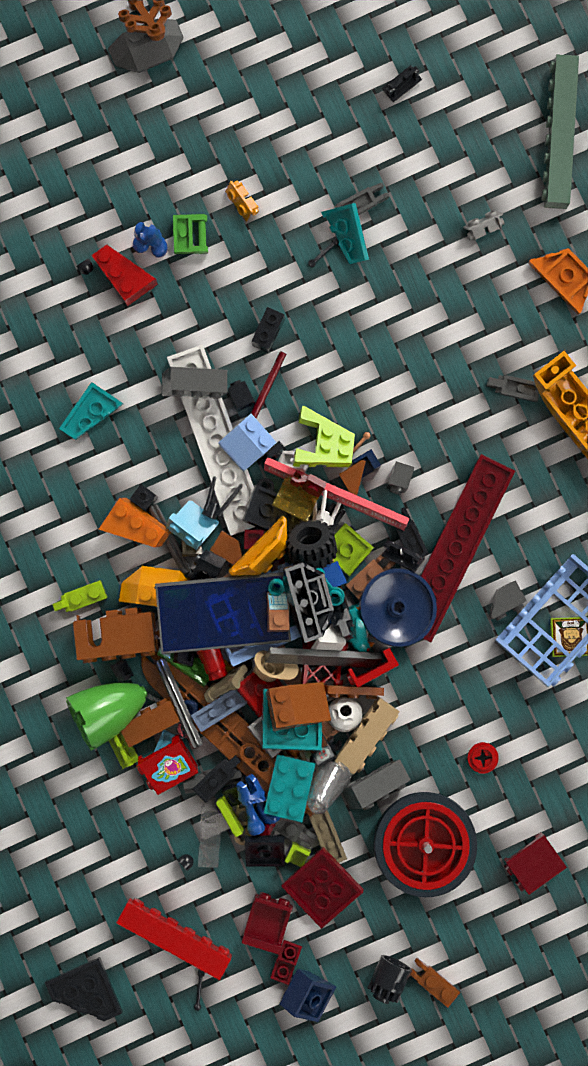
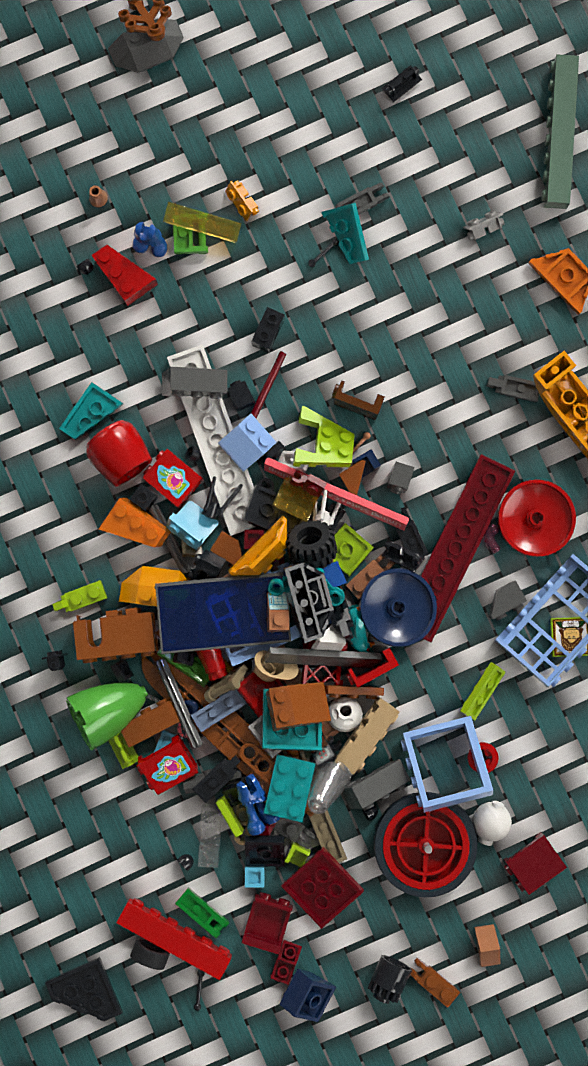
(55, 660): none -> black hinge
(97, 196): none -> nougat cone
(118, 452): none -> red piece
(149, 955): none -> black tyre
(172, 478): none -> red panel
(193, 454): none -> black hinge
(201, 912): none -> green plate
(202, 222): none -> clear yellow plate
(254, 876): none -> medium azure plate
(355, 404): none -> reddish brown panel
(370, 813): none -> black hinge
(482, 691): none -> lime plate
(484, 791): none -> light blue window
(487, 945): none -> nougat slope
(489, 538): none -> clear pink arm
(491, 822): none -> white brick
(536, 518): none -> red dish

